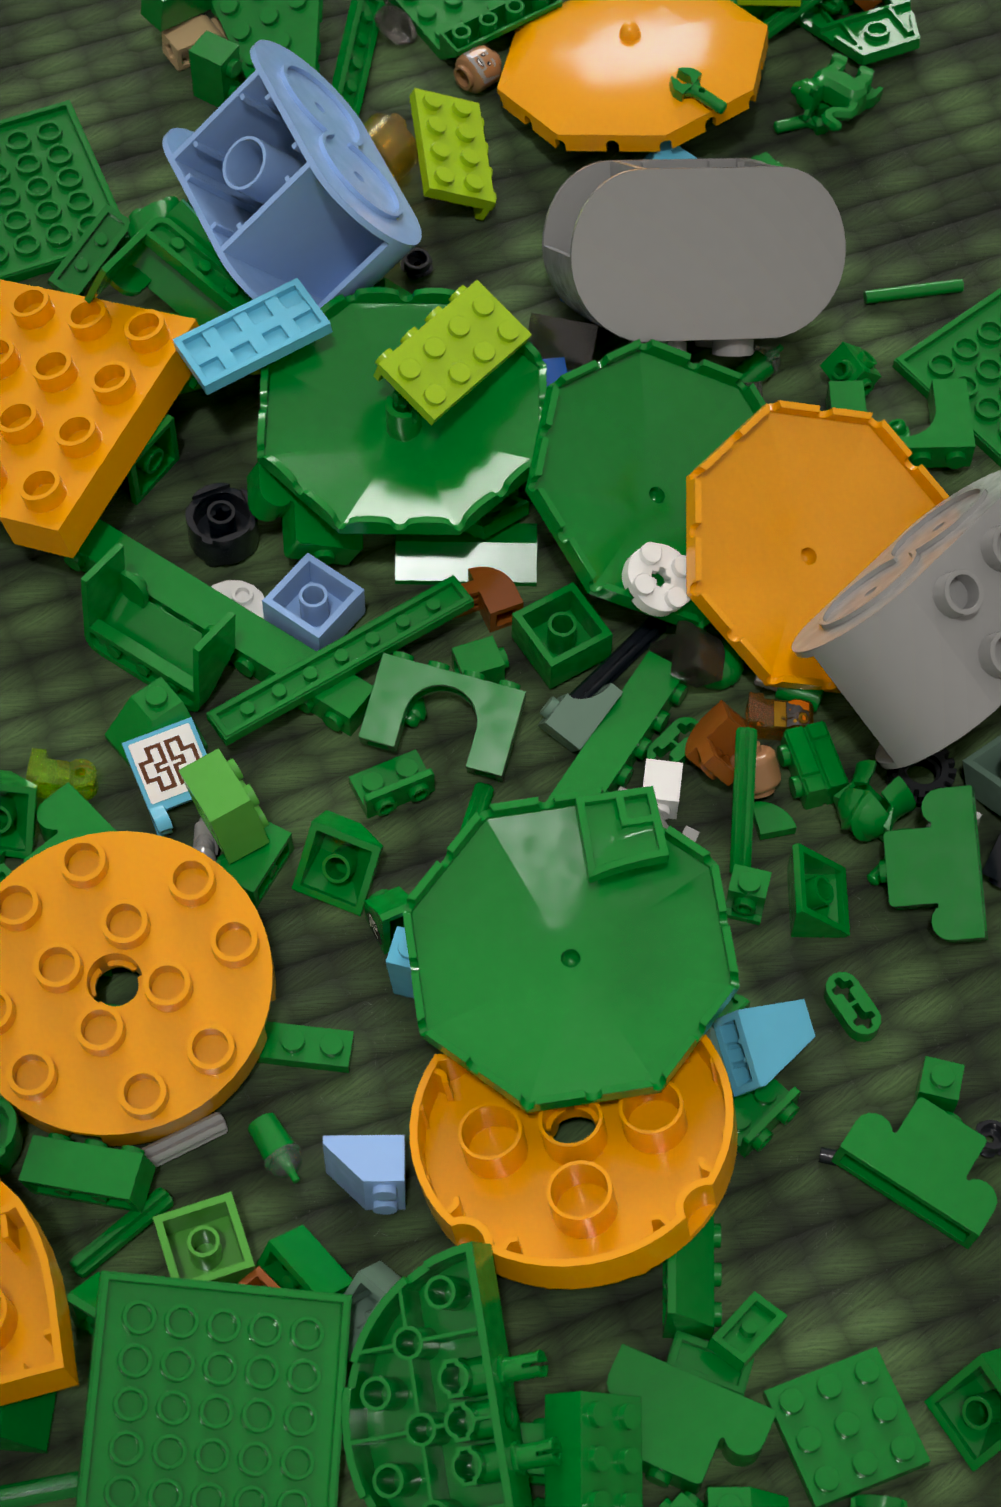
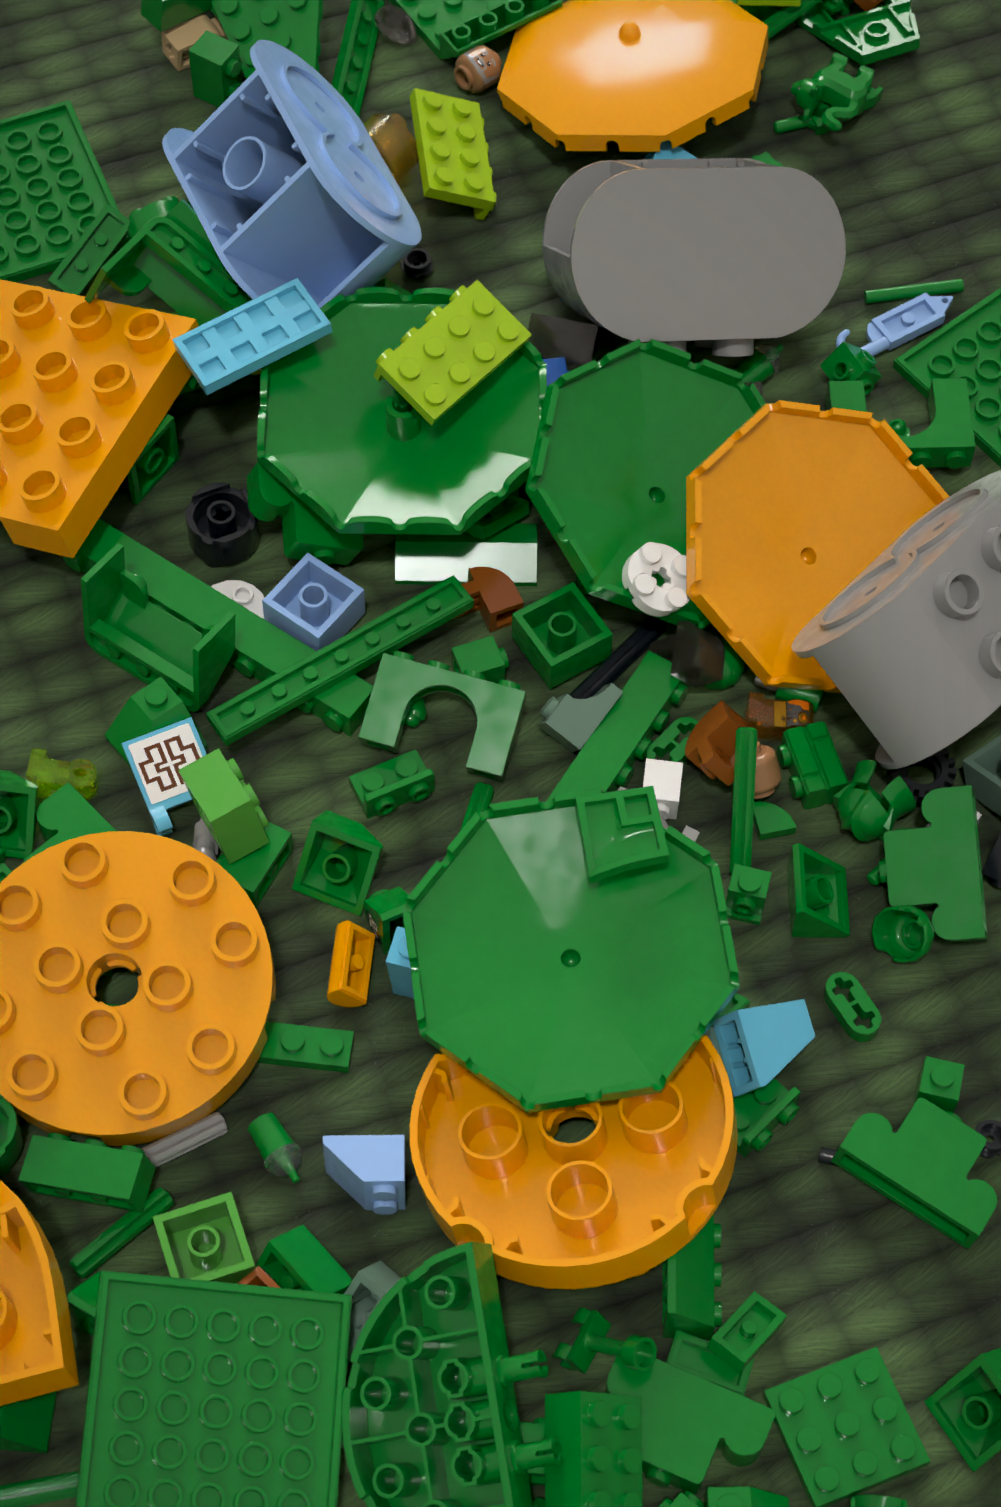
(350, 965): none -> light orange brick
(636, 1352): none -> green bar
(694, 89): green bar -> none
(903, 323): none -> light blue plate
(903, 933): none -> green hair

